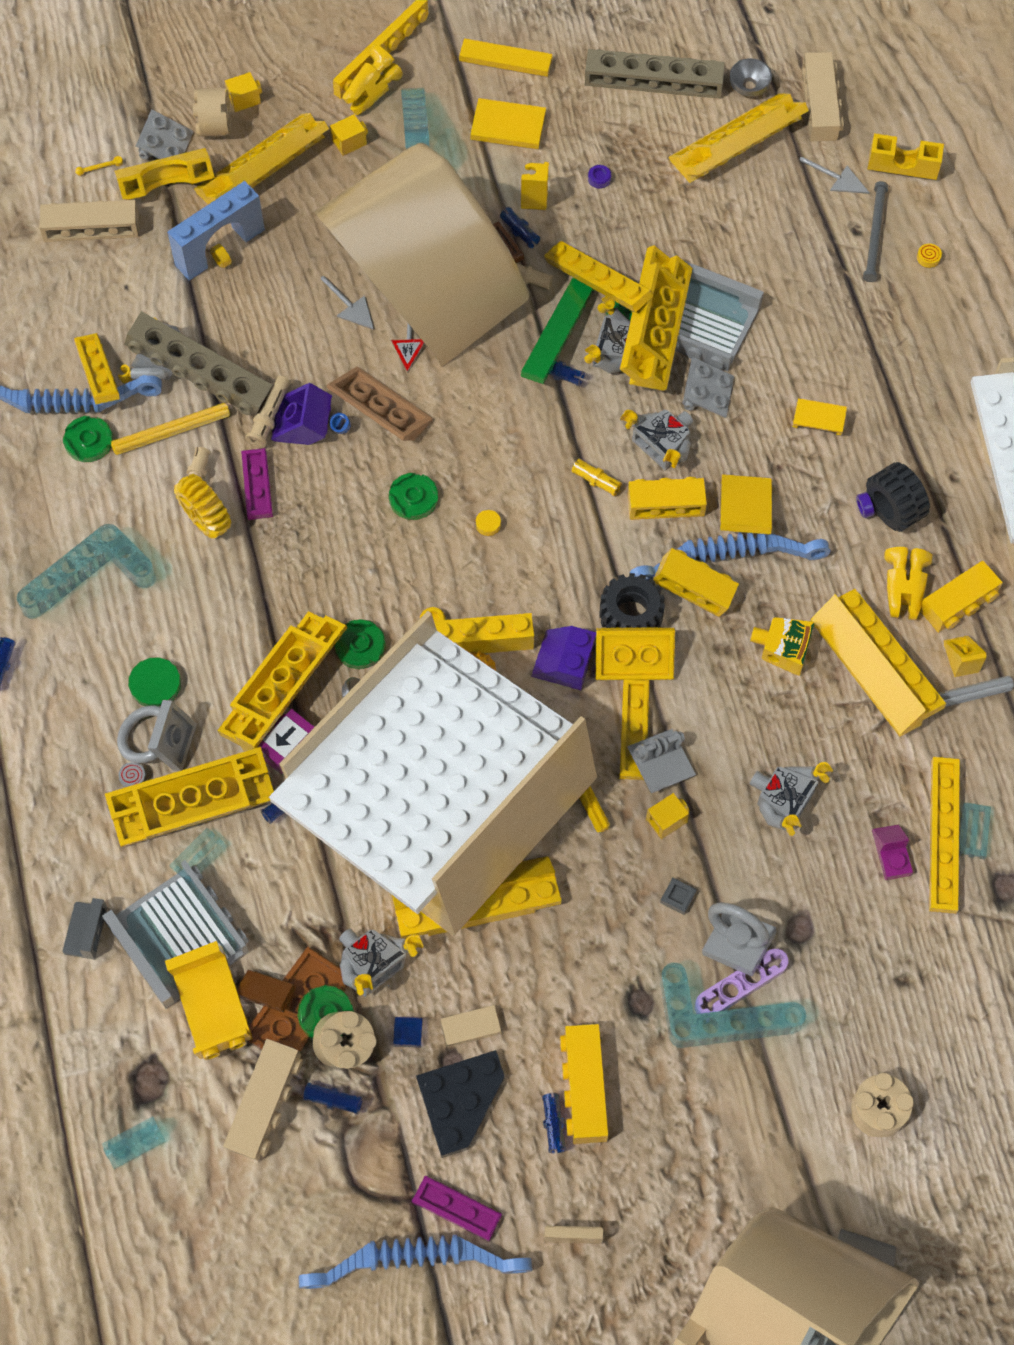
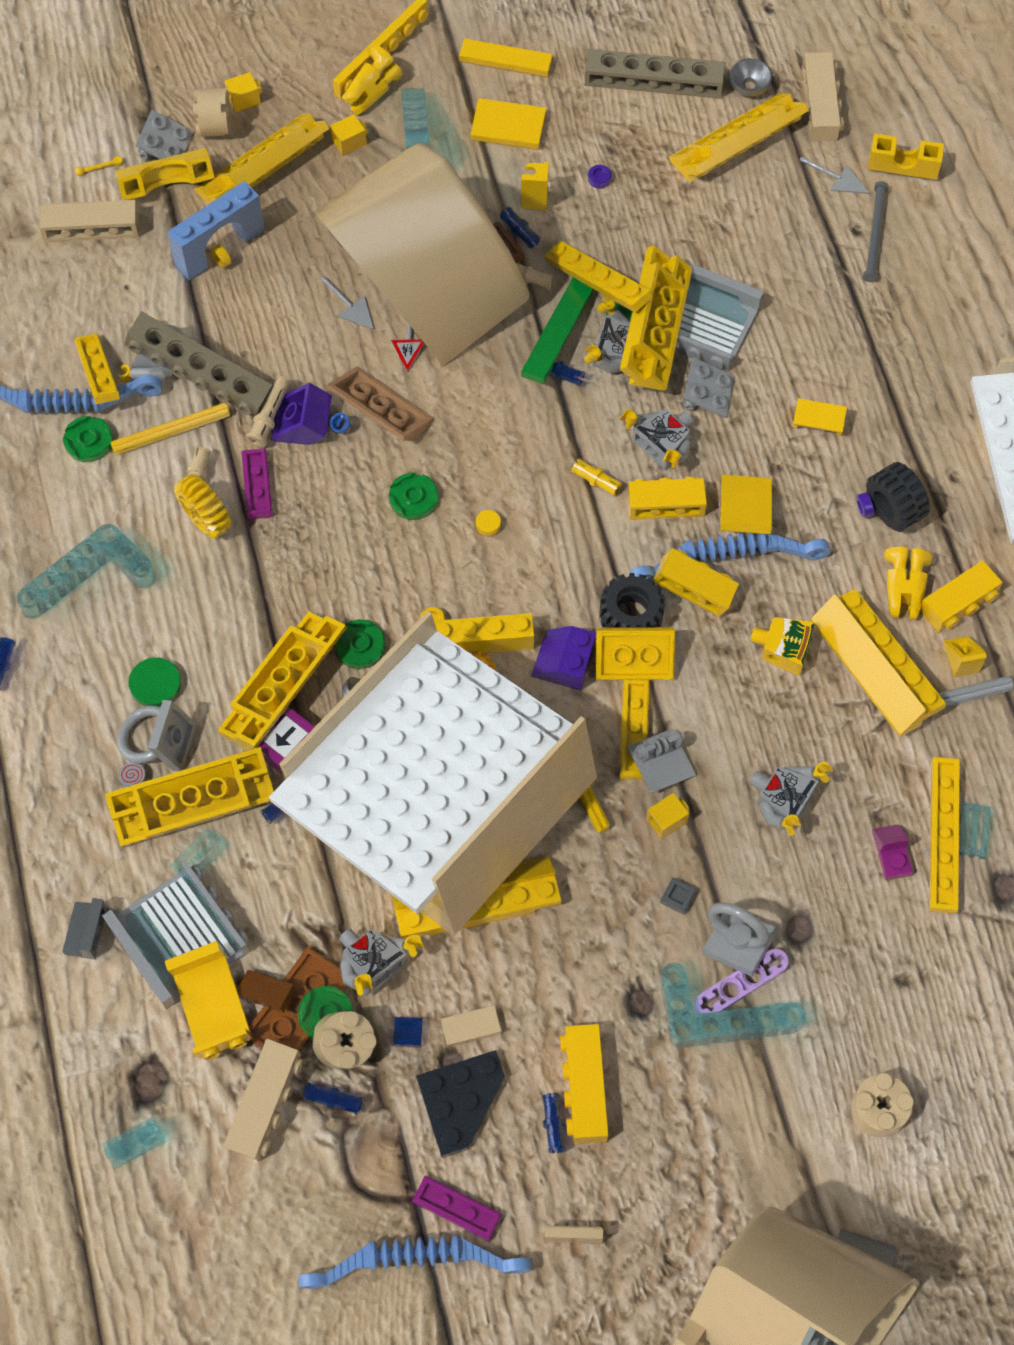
(929, 255): yellow tile -> none

